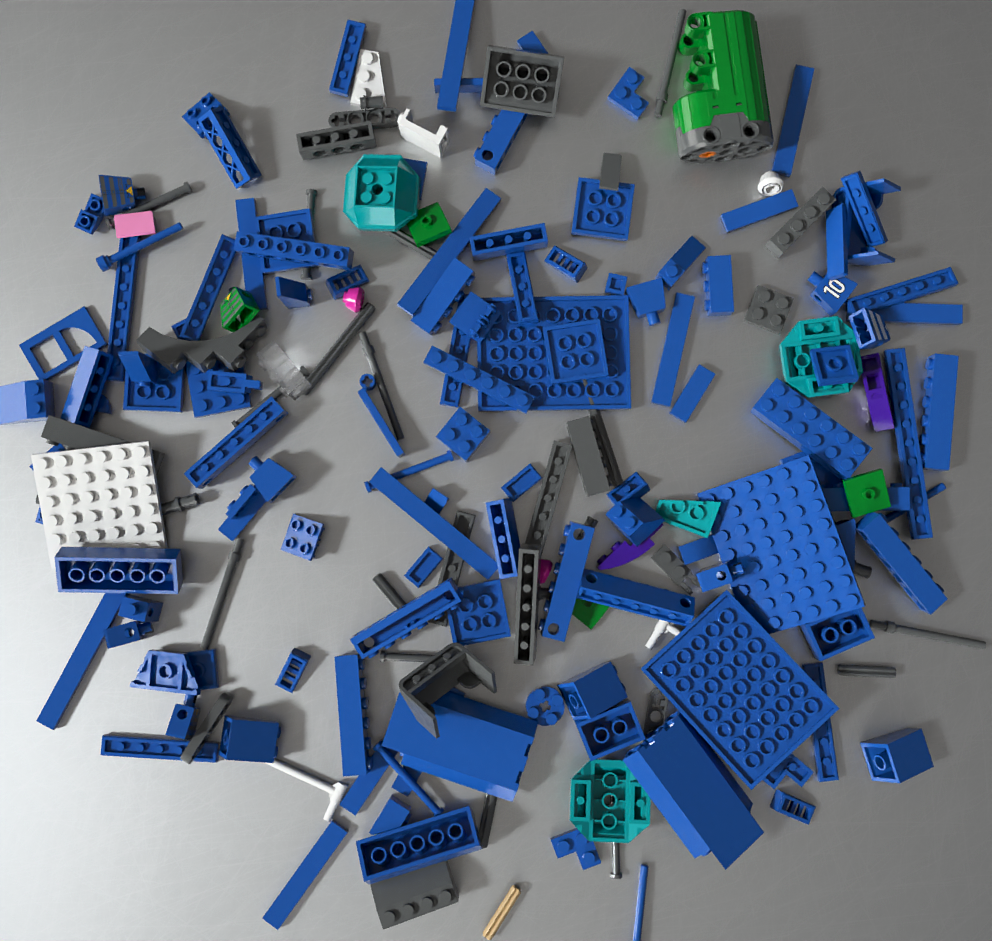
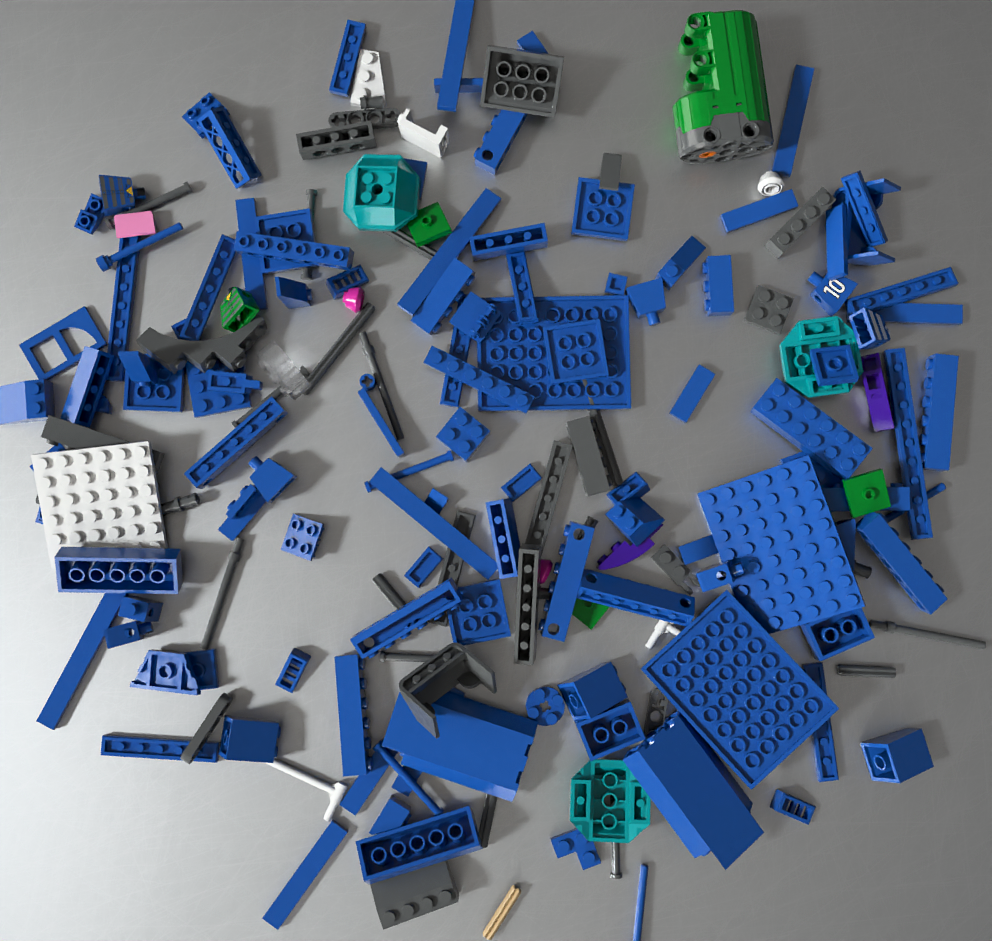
(179, 725): blue torso -> none
(576, 276): blue slope -> none
(624, 94): blue plate -> none
(662, 96): dark grey bar -> none
(672, 349): blue tile -> none
(689, 514): teal wing -> none
(793, 768): blue plate -> none

